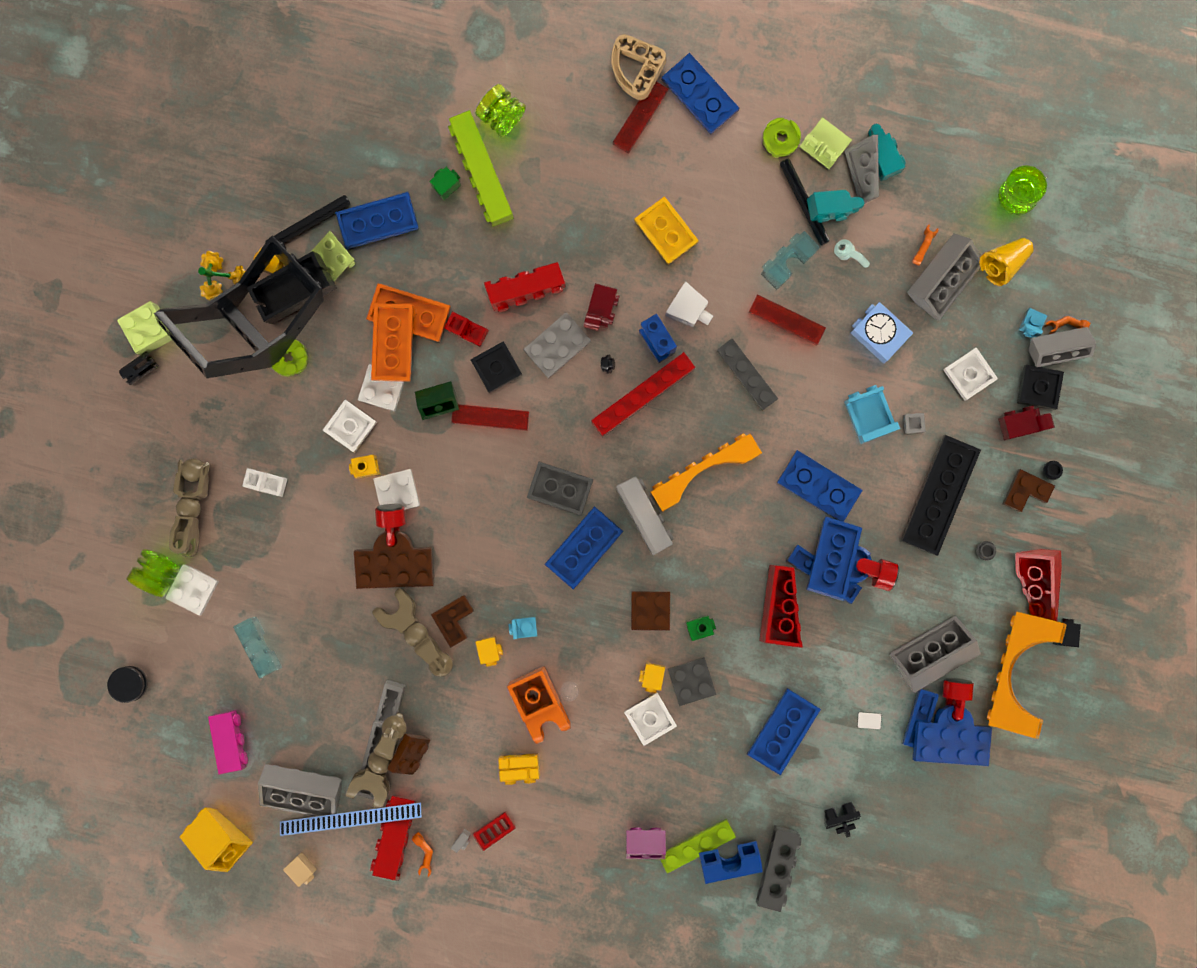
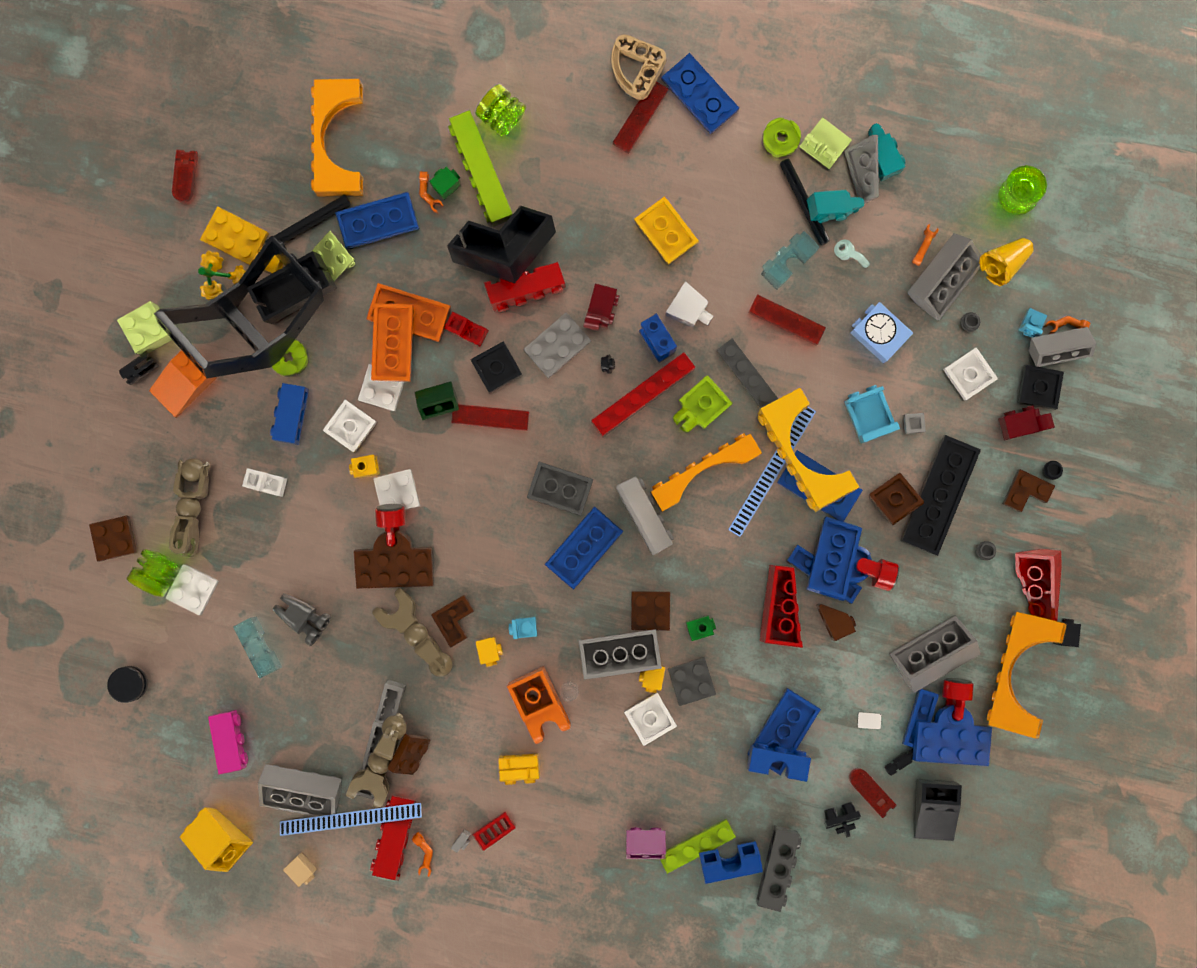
(113, 538): none -> reddish brown plate
(179, 384): none -> orange slope
(184, 175): none -> clear red plate
(234, 235): none -> yellow plate
(289, 413): none -> blue brick
(297, 616): none -> dark grey piece
(329, 99): none -> light orange arch
(424, 178): none -> orange arm
(503, 251): none -> black piece
(620, 654): none -> light grey slope
(701, 405): none -> lime plate
(762, 757): none -> blue arch
(769, 475): none -> light blue sticker
(819, 488): none -> yellow arch
(836, 622): none -> reddish brown slope
(870, 791): none -> clear red plate
(896, 498): none -> reddish brown plate
(899, 763): none -> black axle
(937, 809): none -> black slope
(970, 321): none -> dark grey plate

